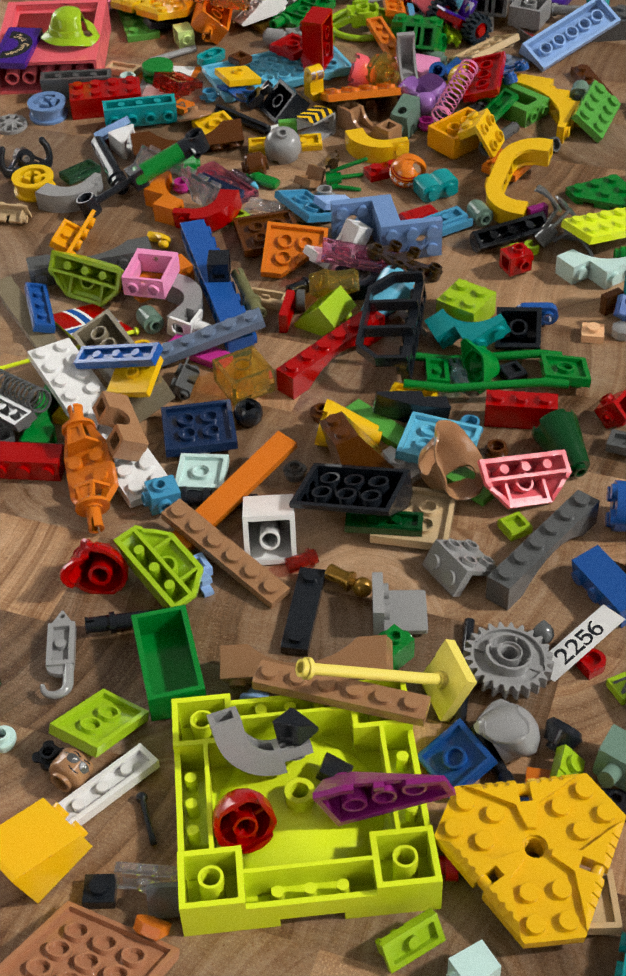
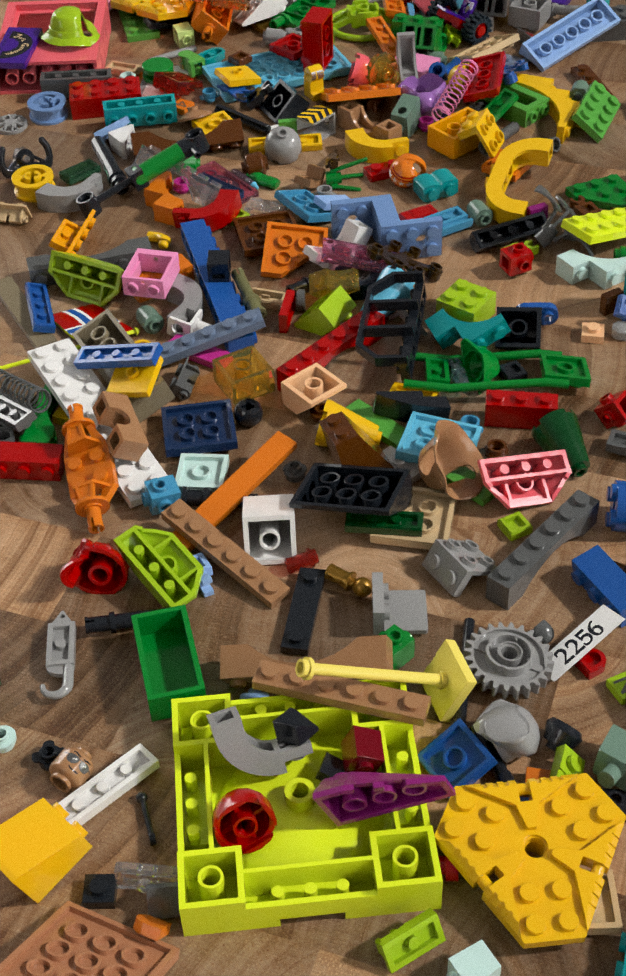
(98, 722): lime plate -> none
(189, 61): none -> bright green leg
(309, 388): none -> light nougat slope
(362, 750): none -> dark red brick
(581, 207): none -> reddish brown plate

